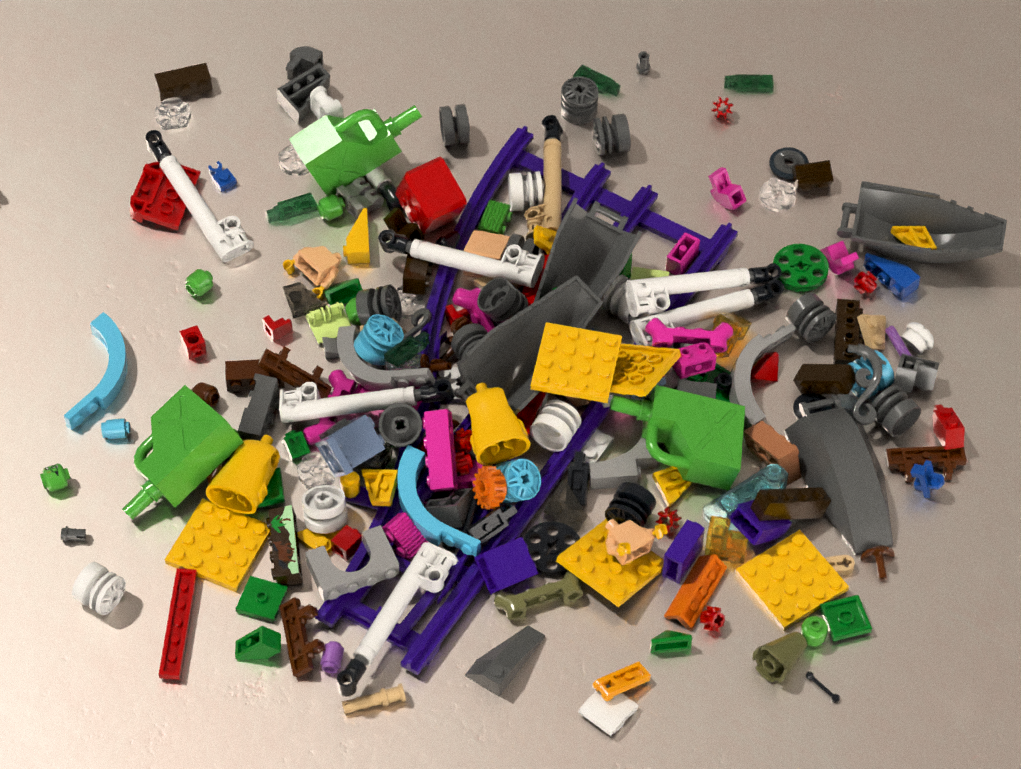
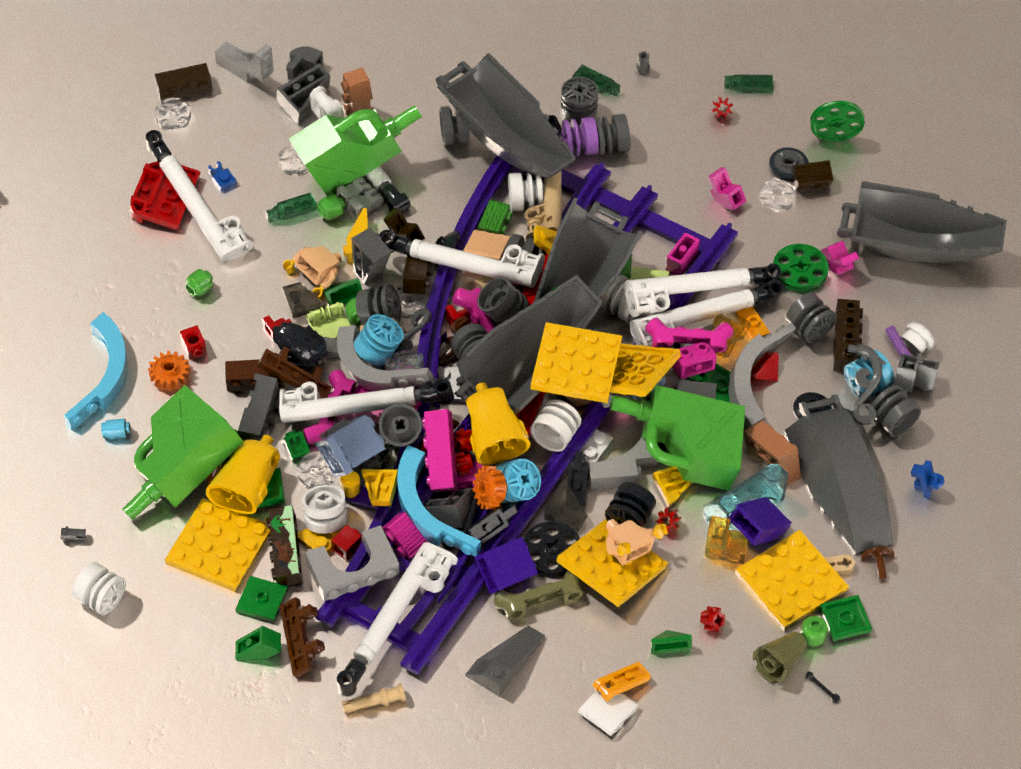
(55, 477): bright green head -> none
(169, 370): none -> orange gear
(178, 624): red plate -> none
(207, 393): reddish brown head -> none
(245, 64): none -> light grey arch
(305, 344): none -> black head
(332, 657): medium lavender brick -> none
(356, 91): none -> nougat wedge
(369, 255): none -> dark grey wedge
(407, 349): clear green hinge -> none
(431, 195): red plate -> none
(435, 365): reddish brown plant -> none
(505, 117): none -> dark grey windscreen
(581, 136): none -> medium lavender wheel
(683, 551): dark purple brick -> none
(696, 590): orange panel -> none
(723, 377): black plate -> none
(757, 326): none -> light orange plate
(790, 503): dark brown brick -> none
(825, 379): dark brown brick -> none
(837, 121): none -> green wedge
(865, 282): red gear -> none
(873, 330): tan wing -> none
(895, 276): blue slope -> none
(914, 236): yellow wing -> none
(943, 459): reddish brown hinge -> none
(948, 427): red hinge -> none

